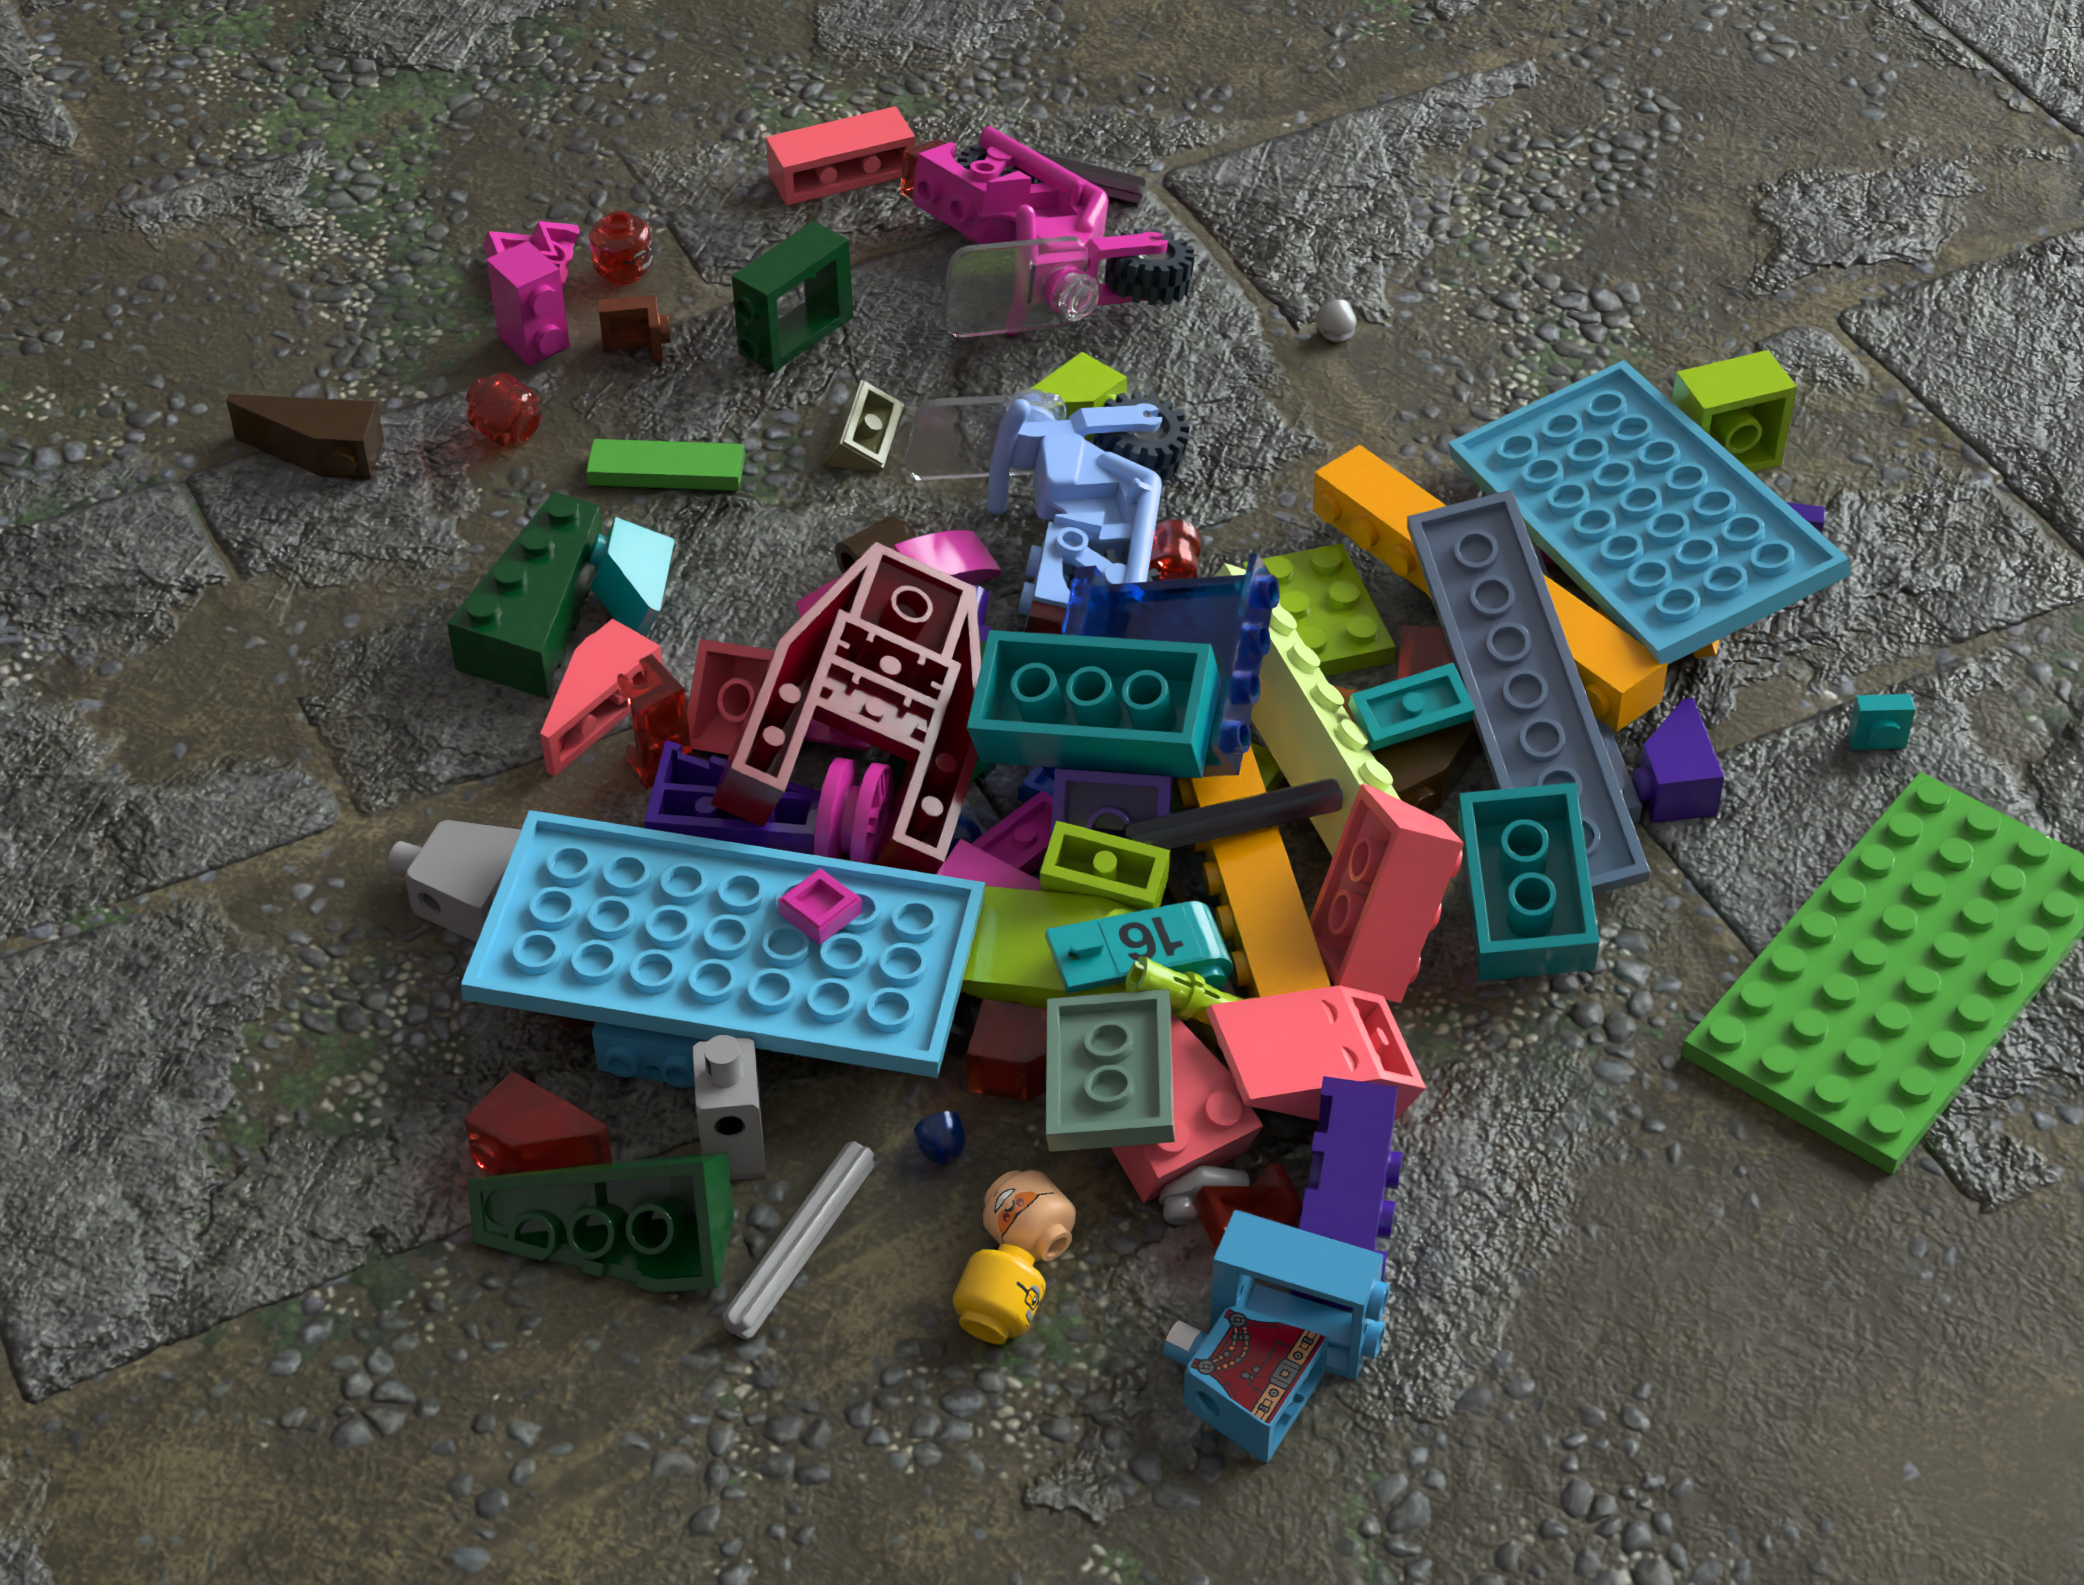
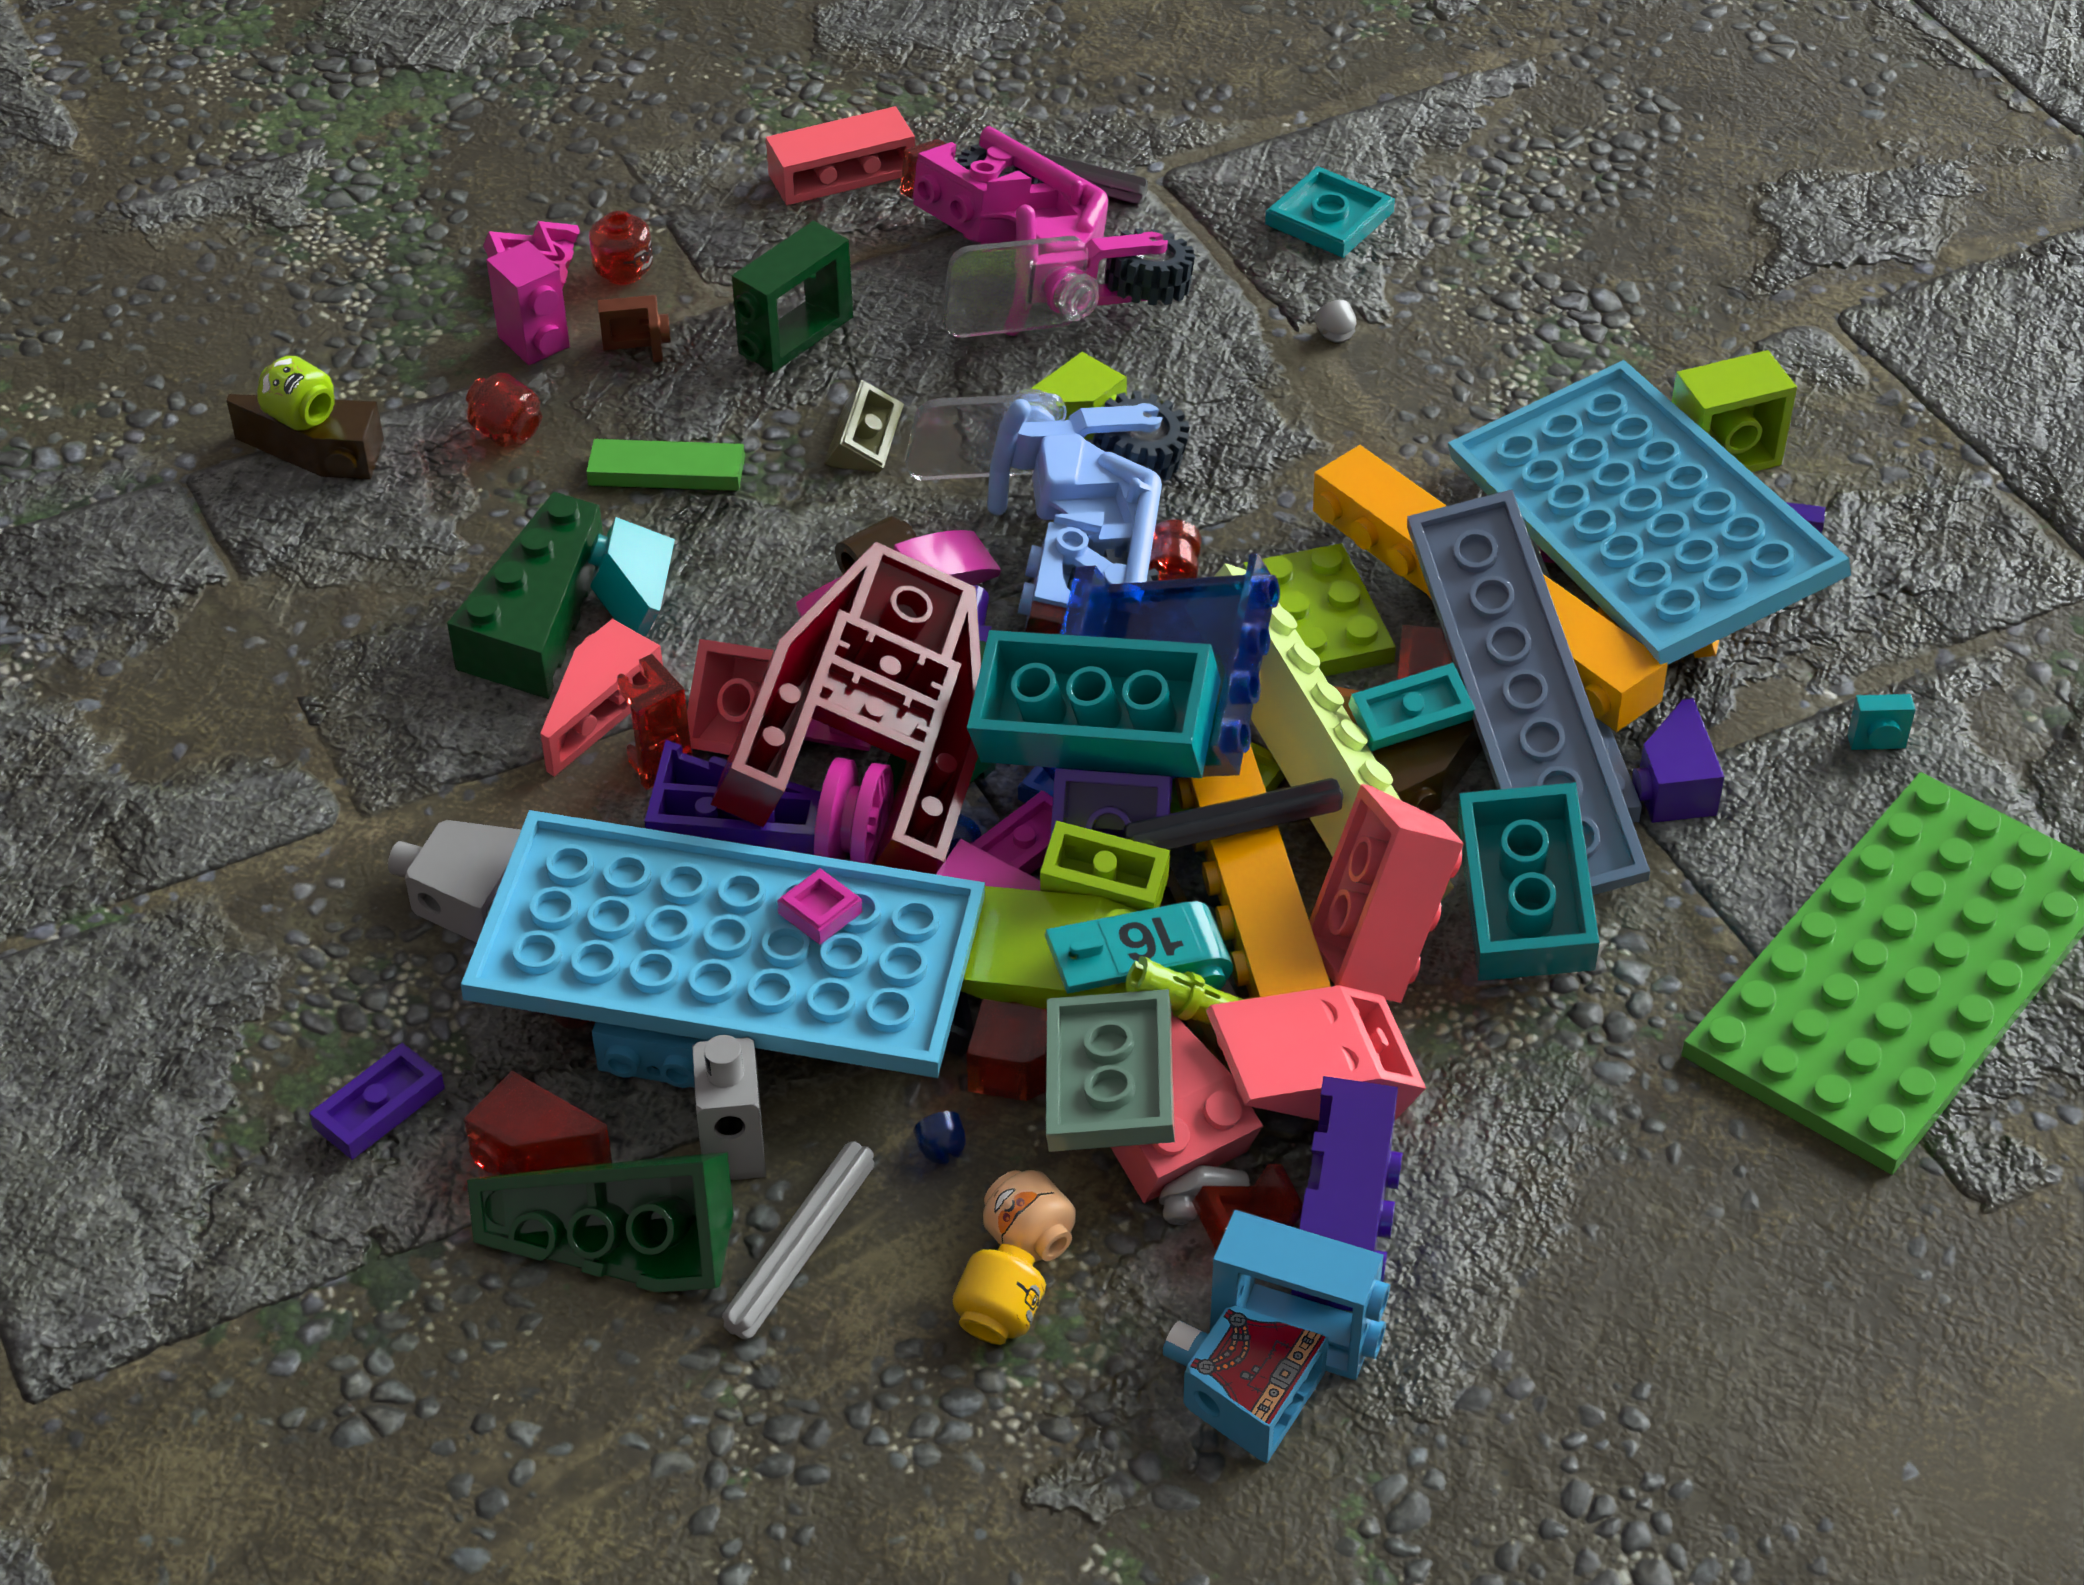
(295, 393): none -> lime head
(377, 1101): none -> dark purple plate
(1330, 211): none -> teal tile

